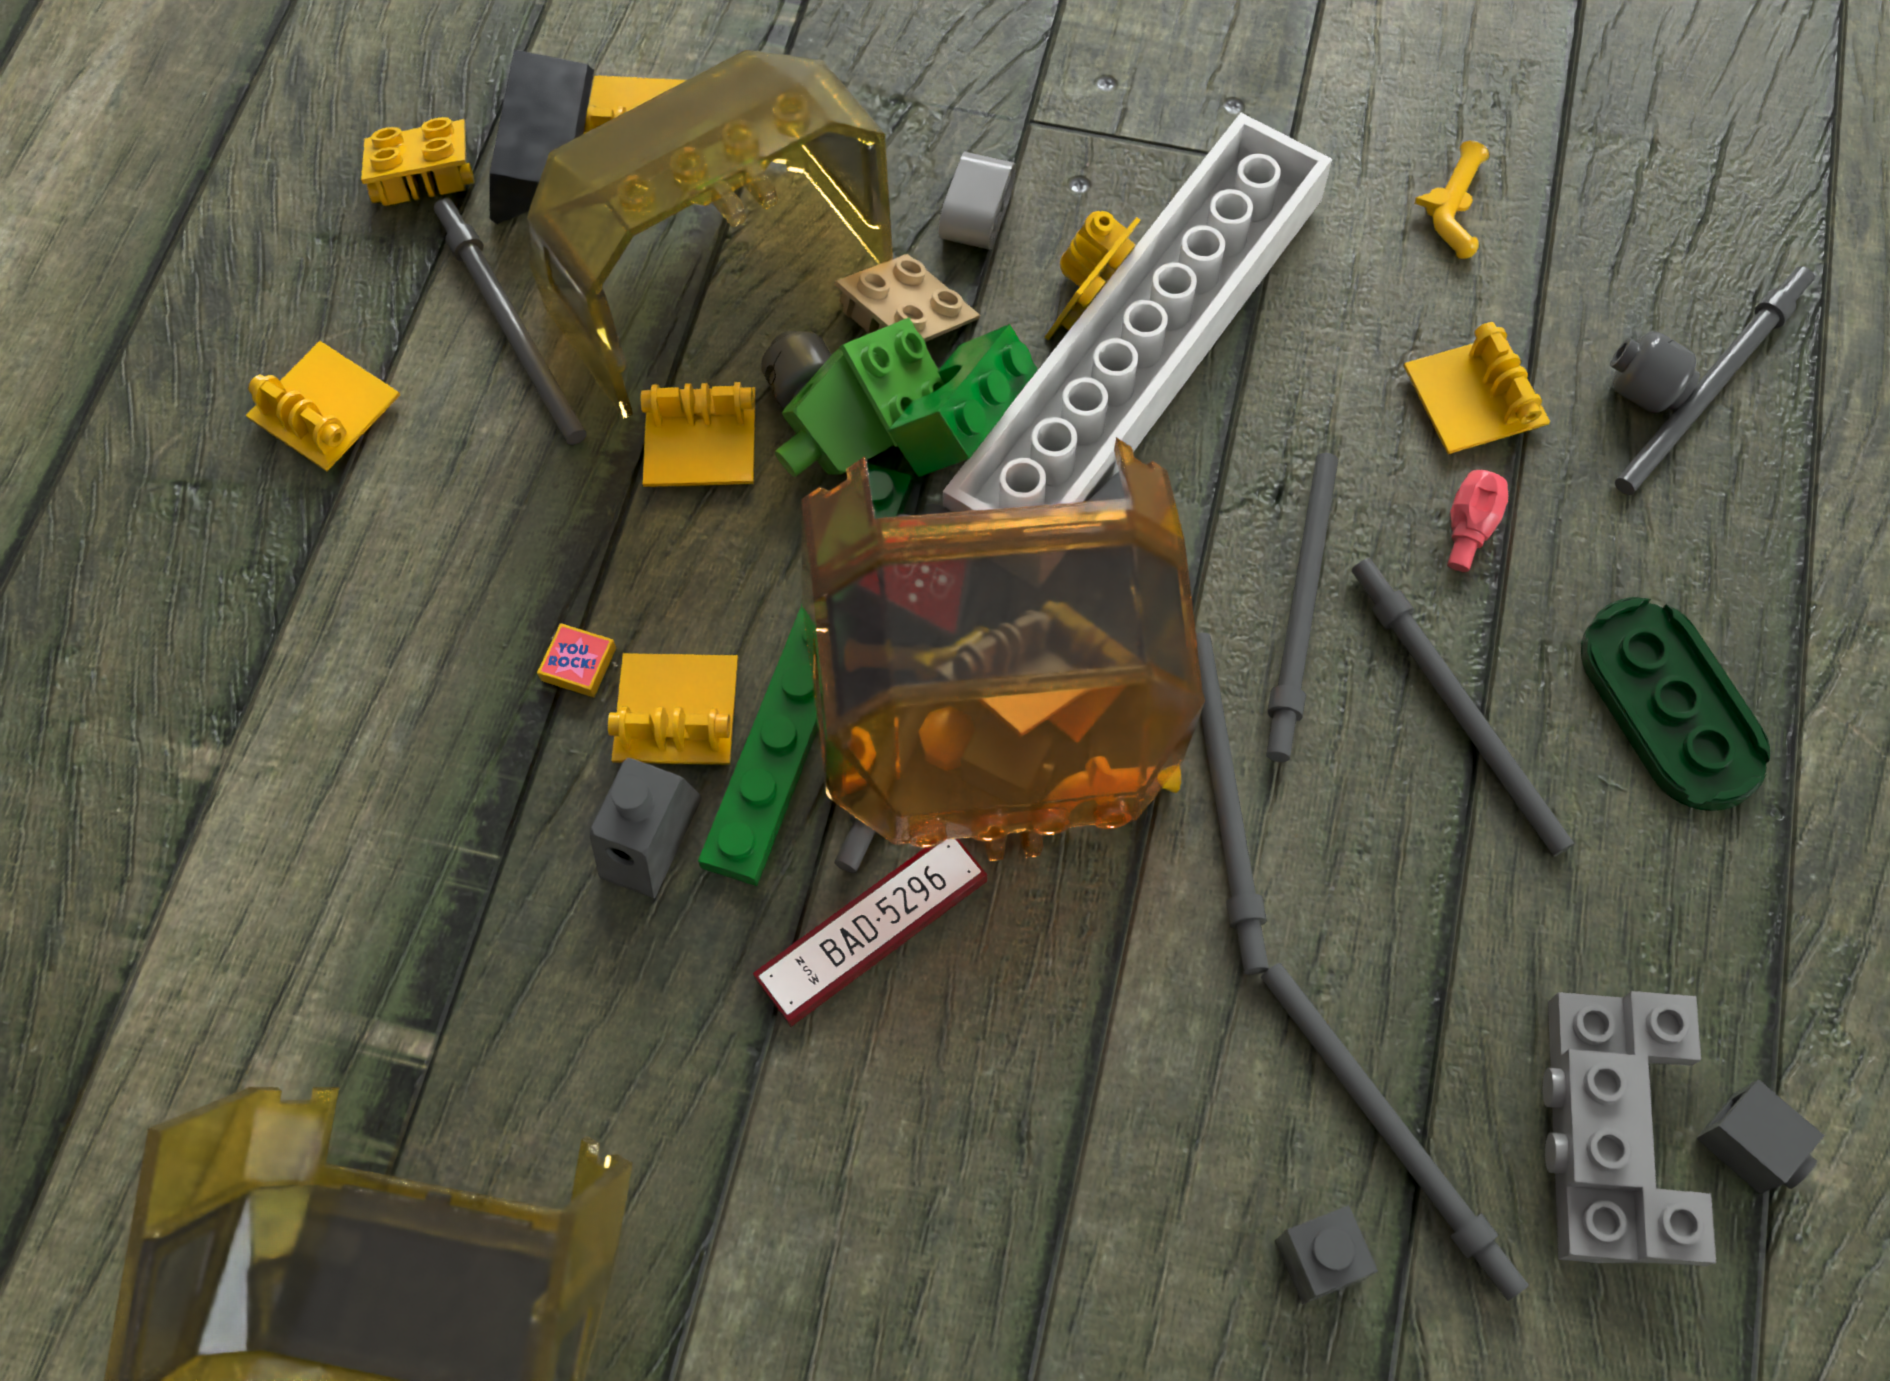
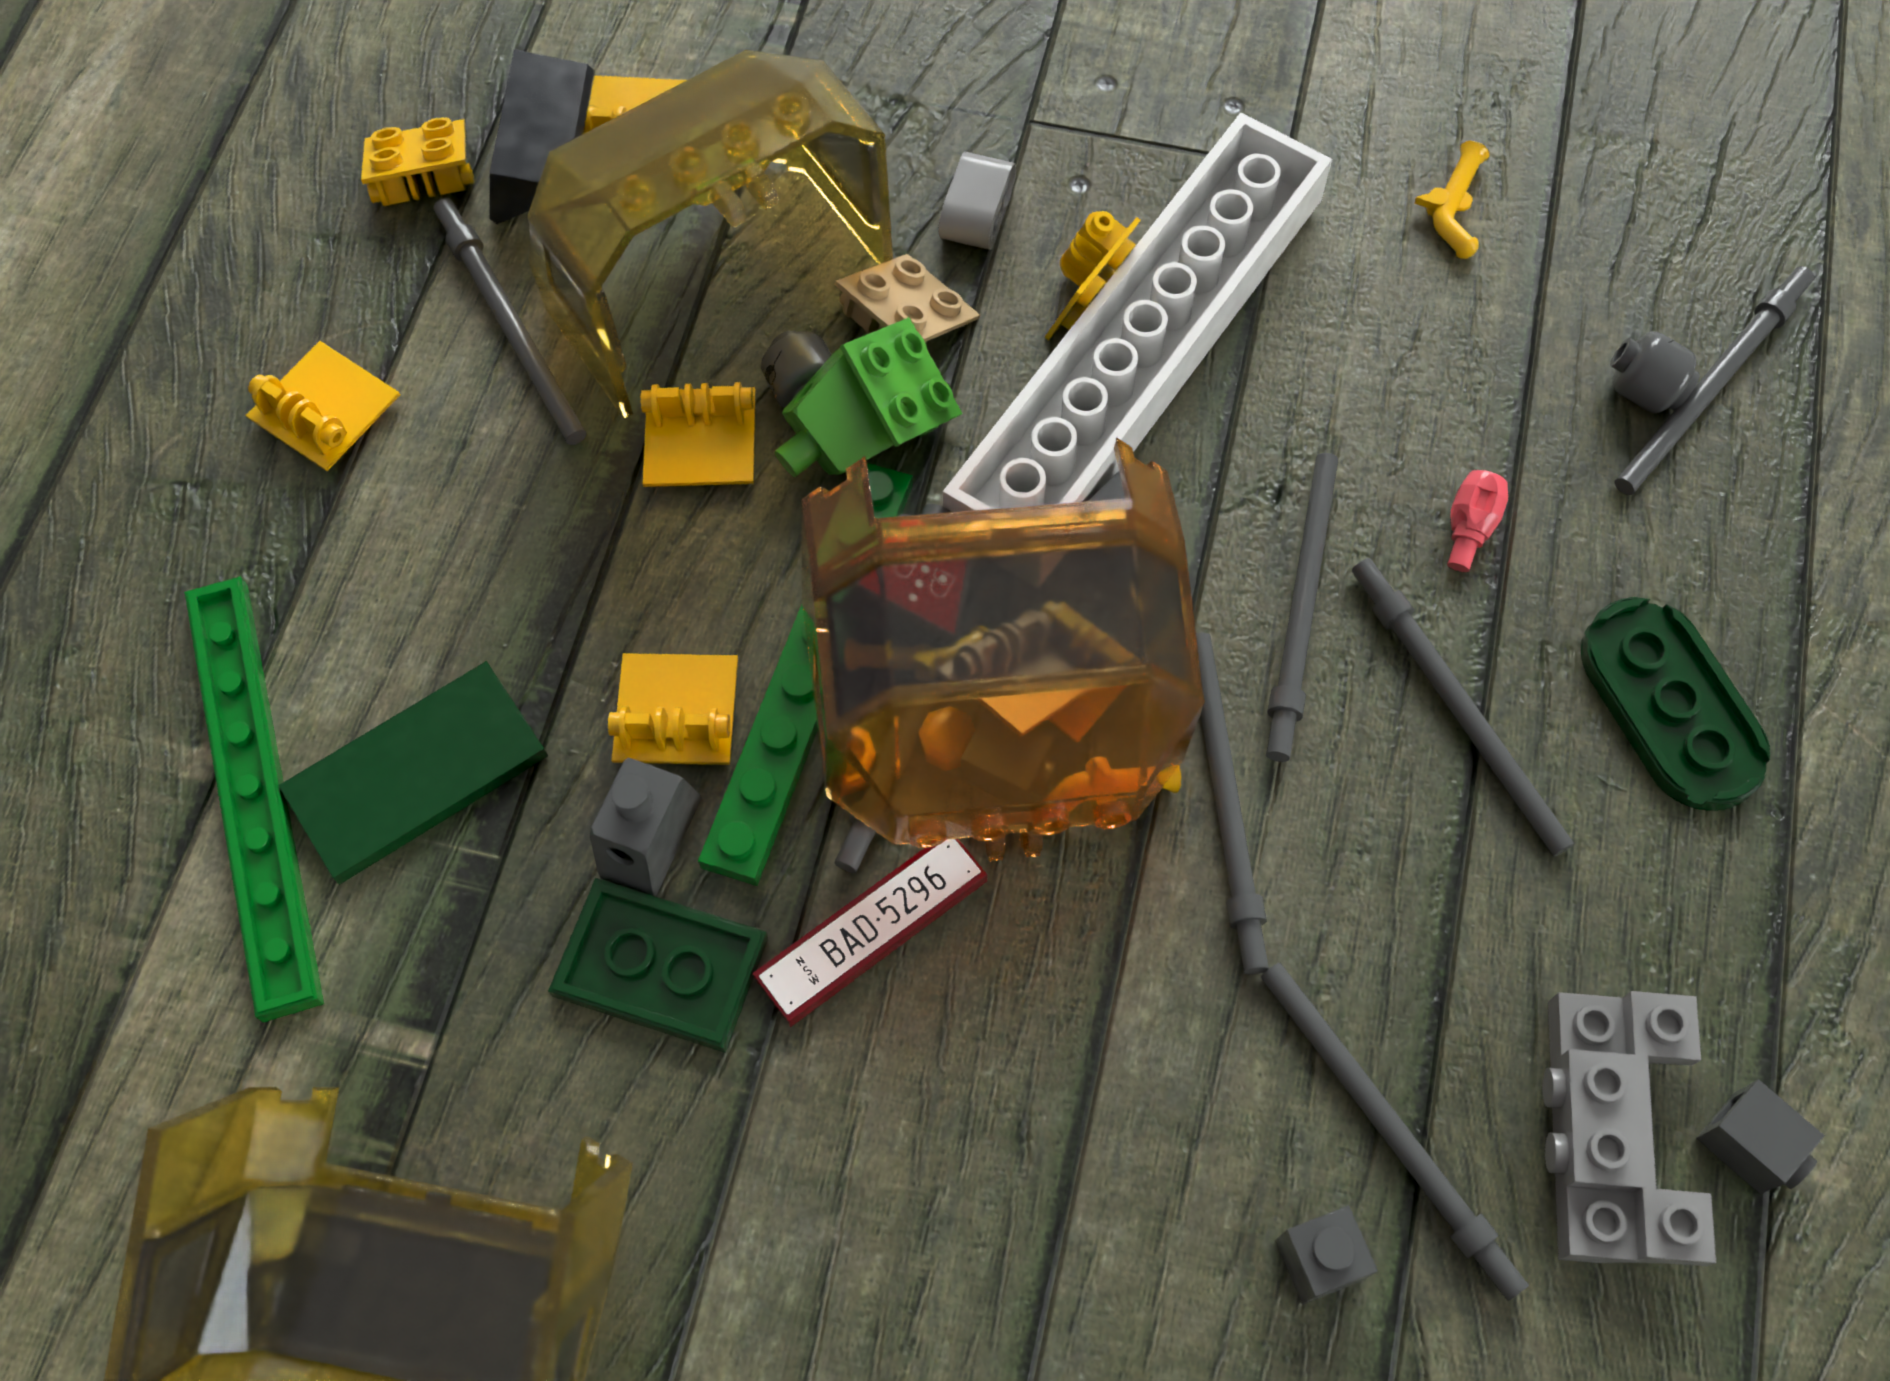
(251, 803): none -> green tile
(412, 772): none -> dark green tile
(577, 660): tile -> none
(659, 964): none -> dark green tile
(978, 389): green arch -> none
(1477, 391): yellow hinge -> none

